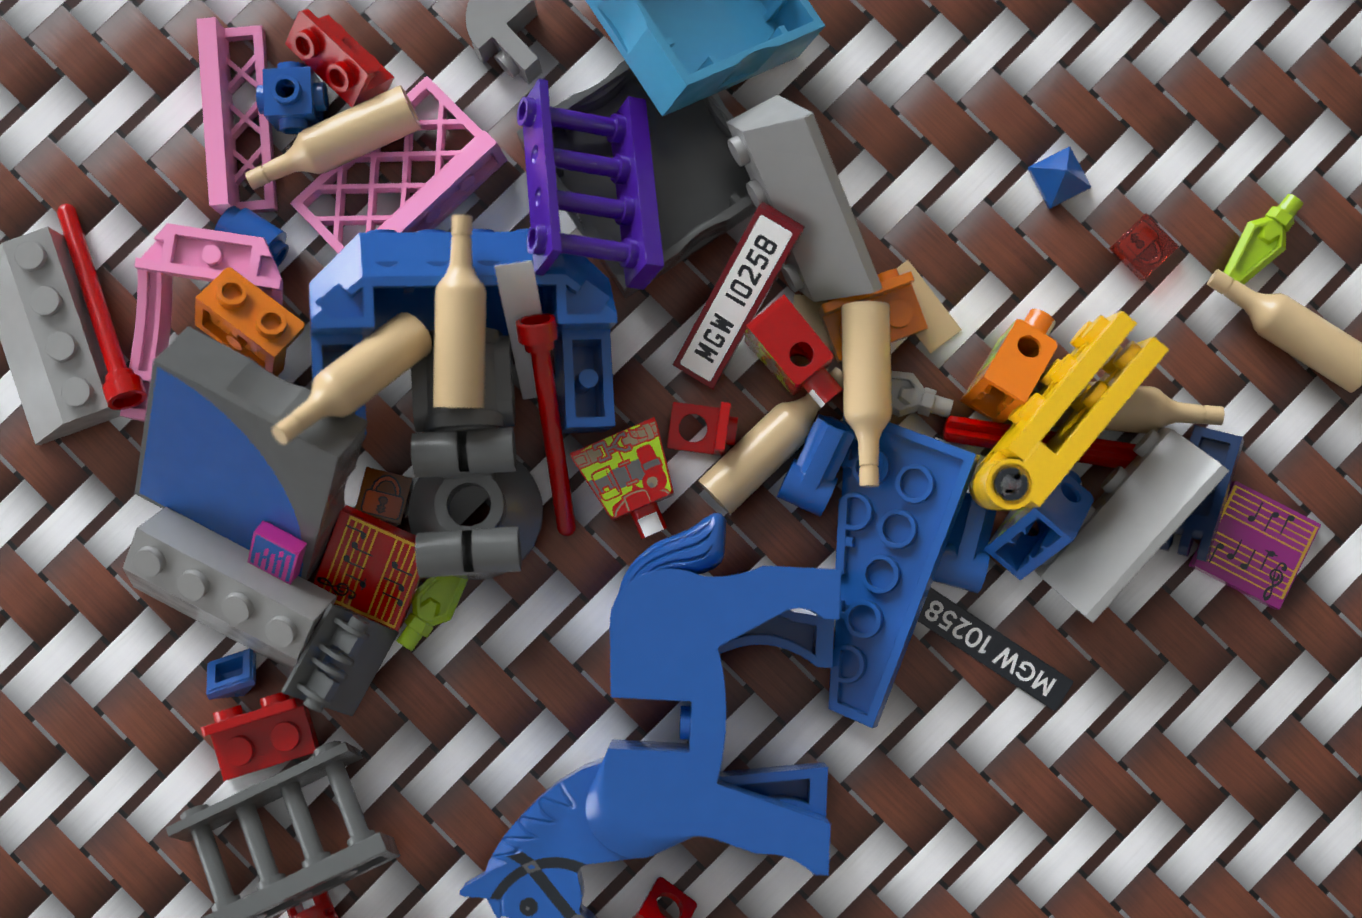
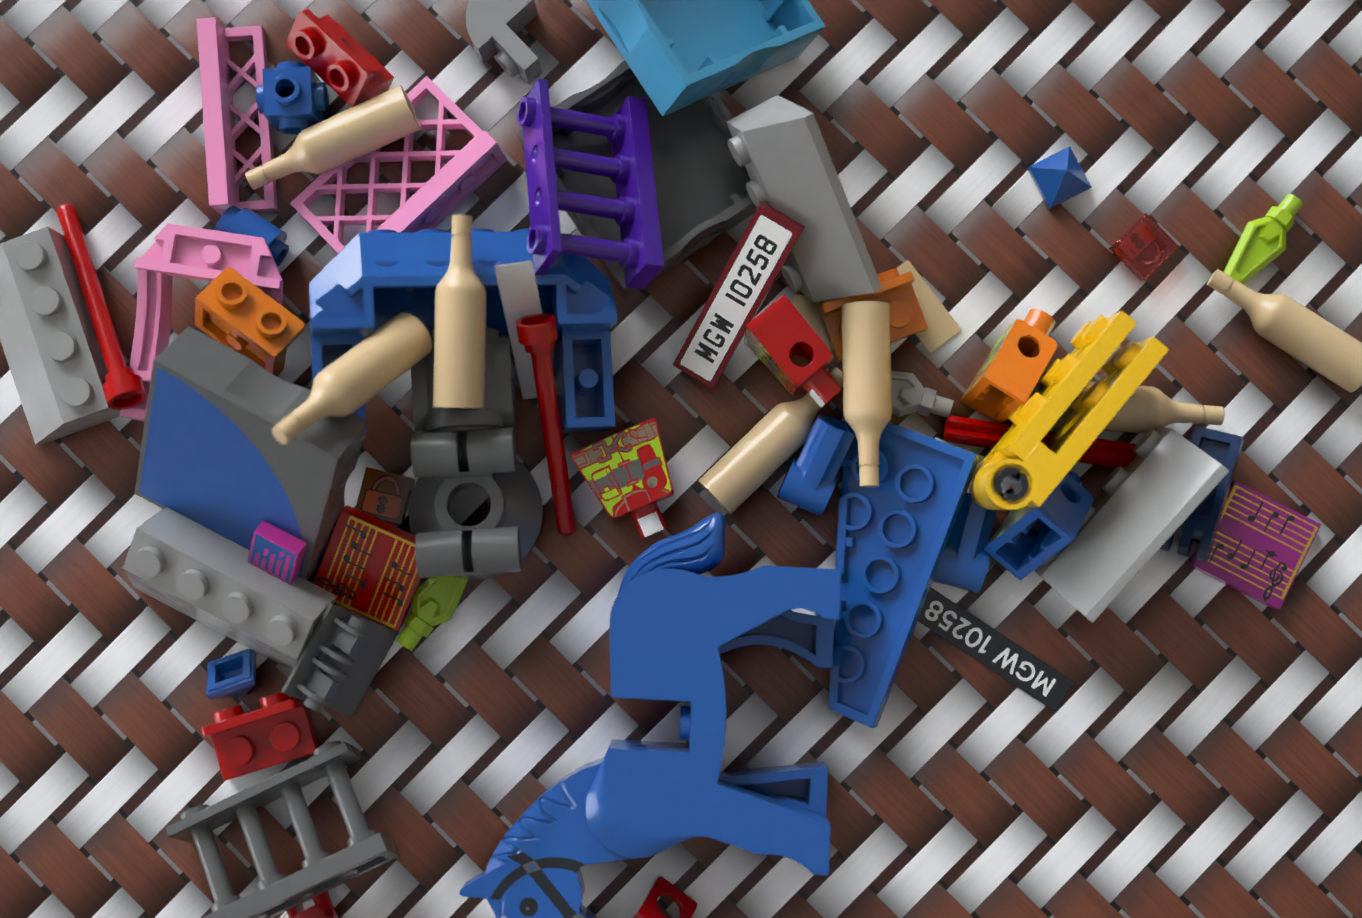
(720, 428): red bracket -> none

